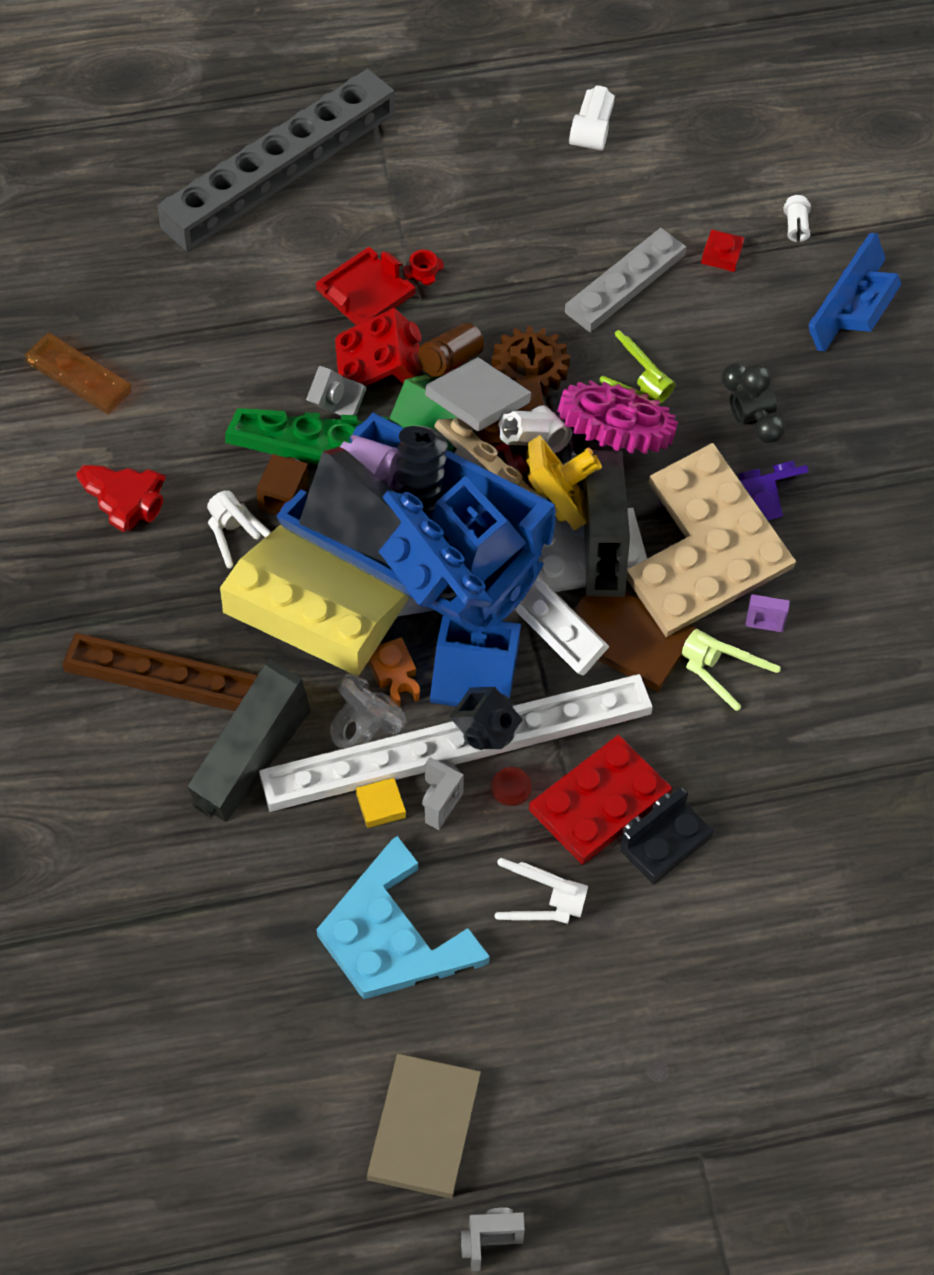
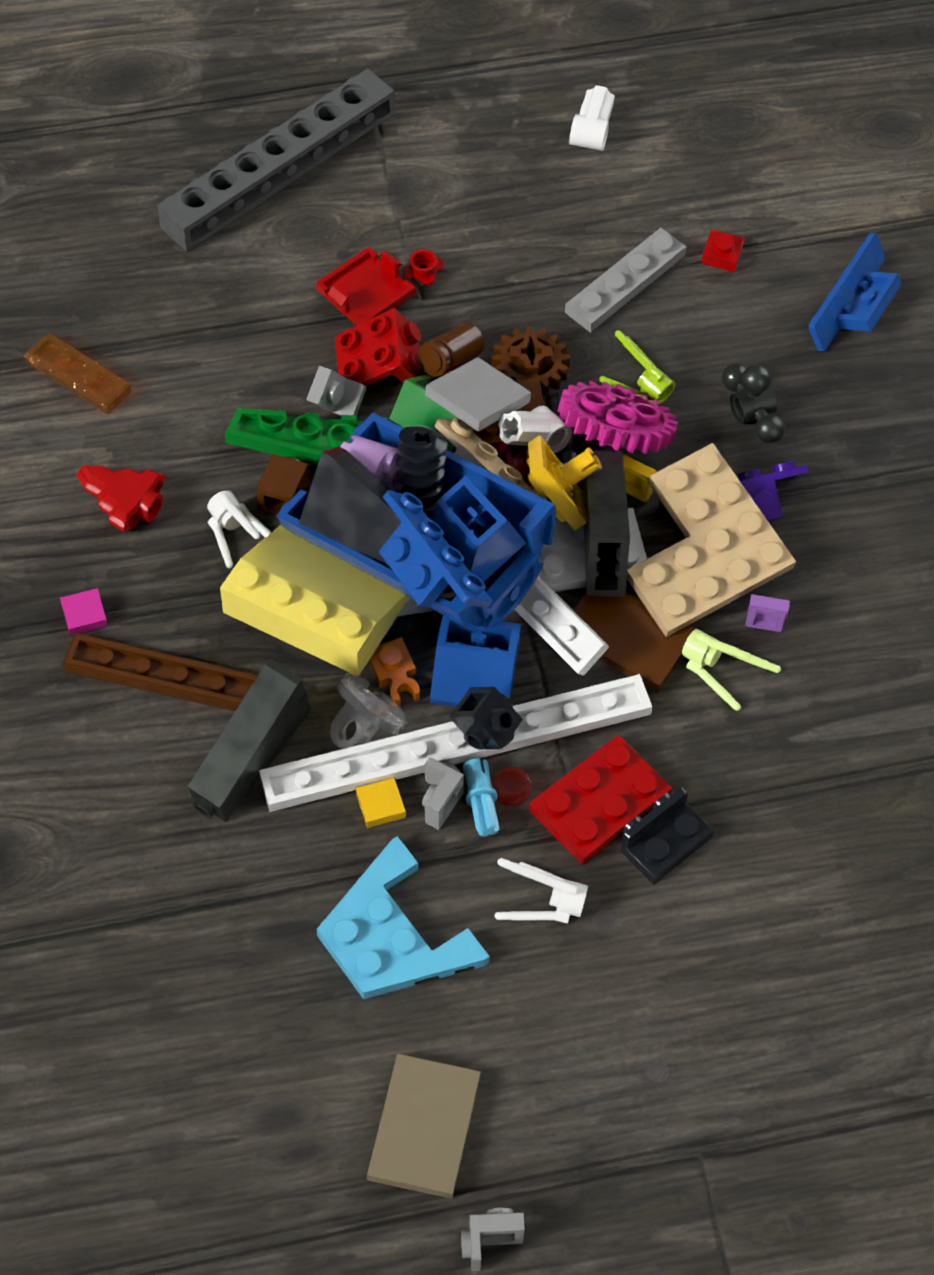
(83, 612): none -> dark pink tile
(481, 796): none -> medium azure axle
(637, 478): none -> yellow tile
(797, 213): white pin -> none

